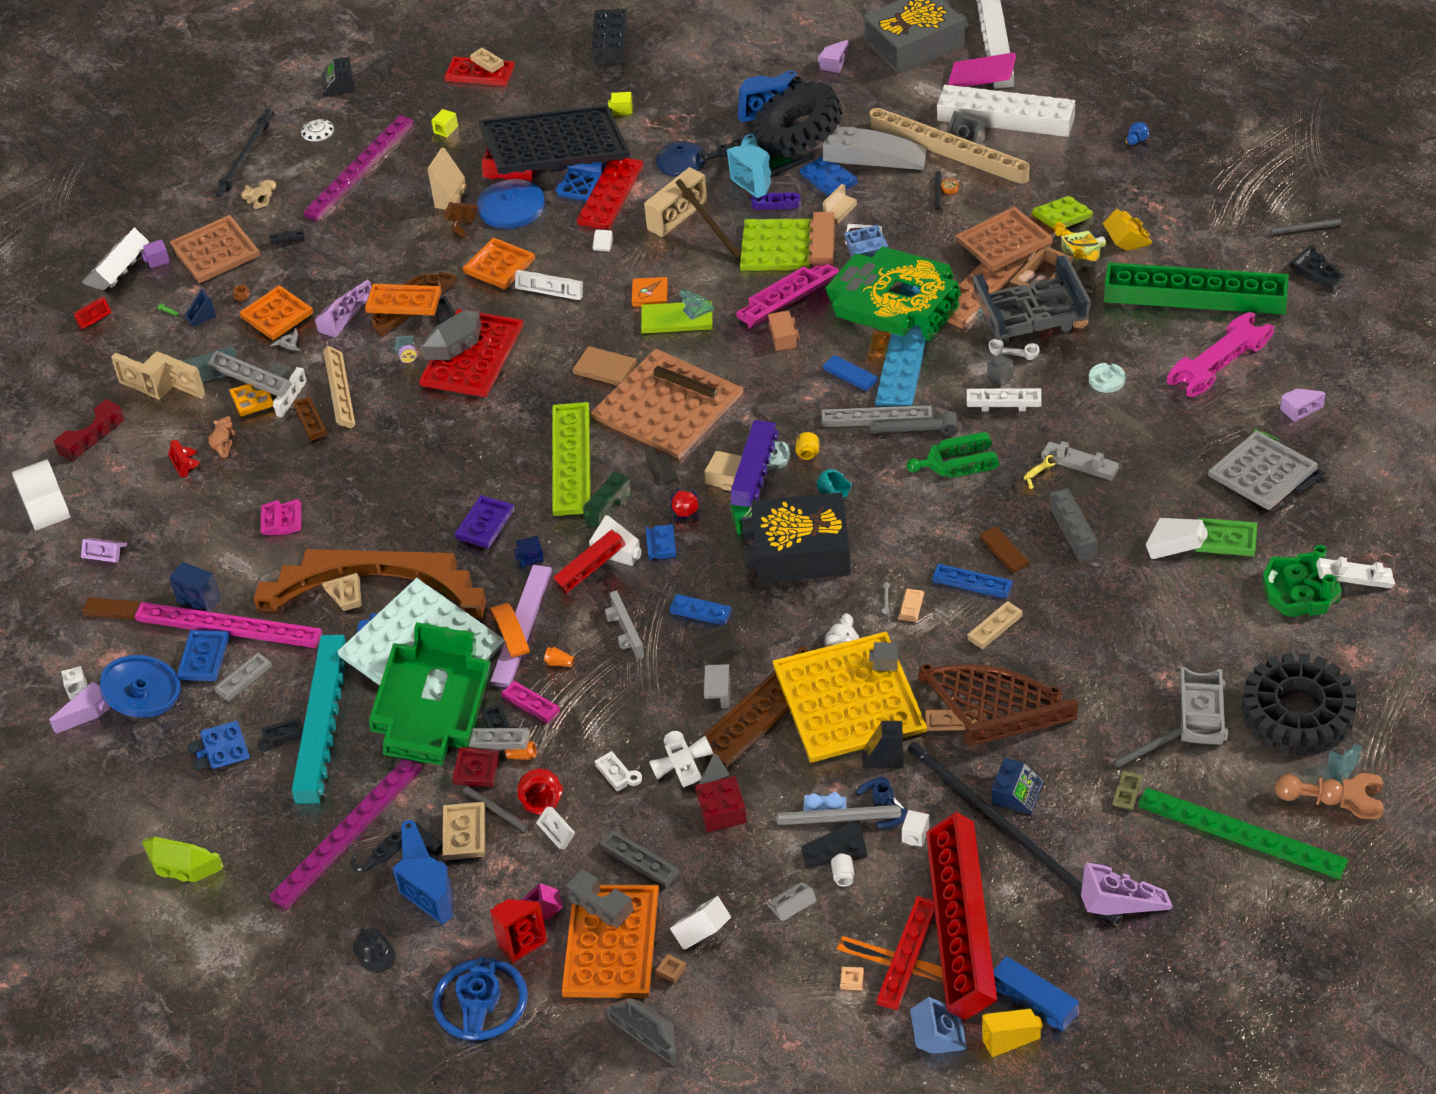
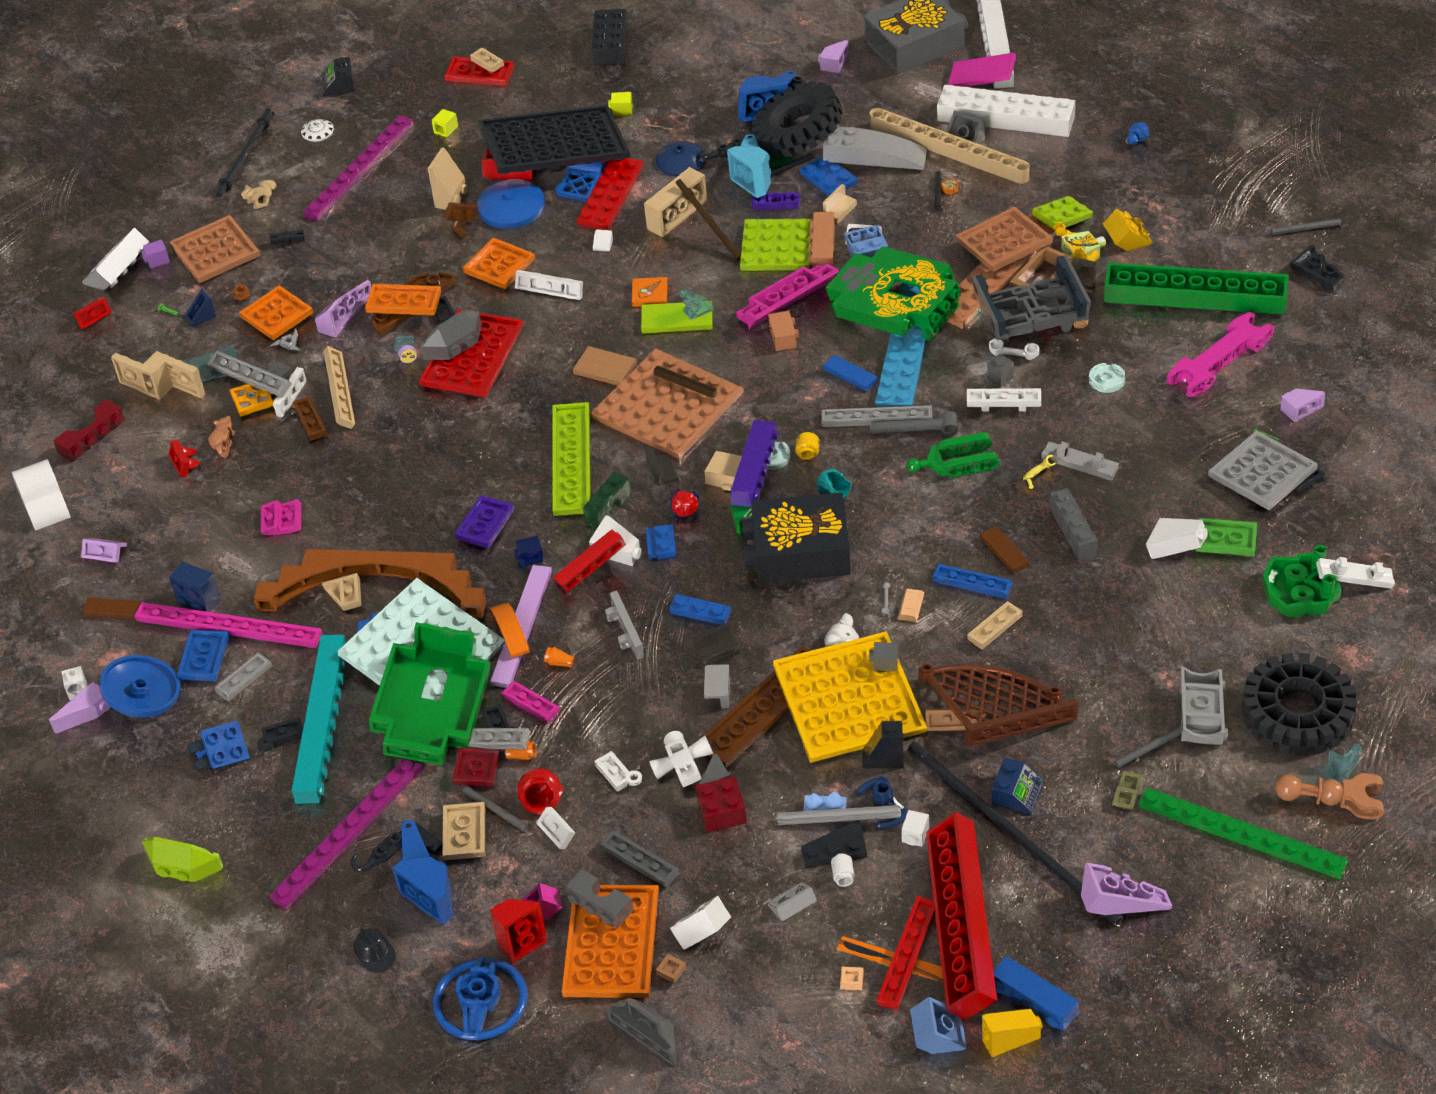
(878, 346): clear orange plate -> none

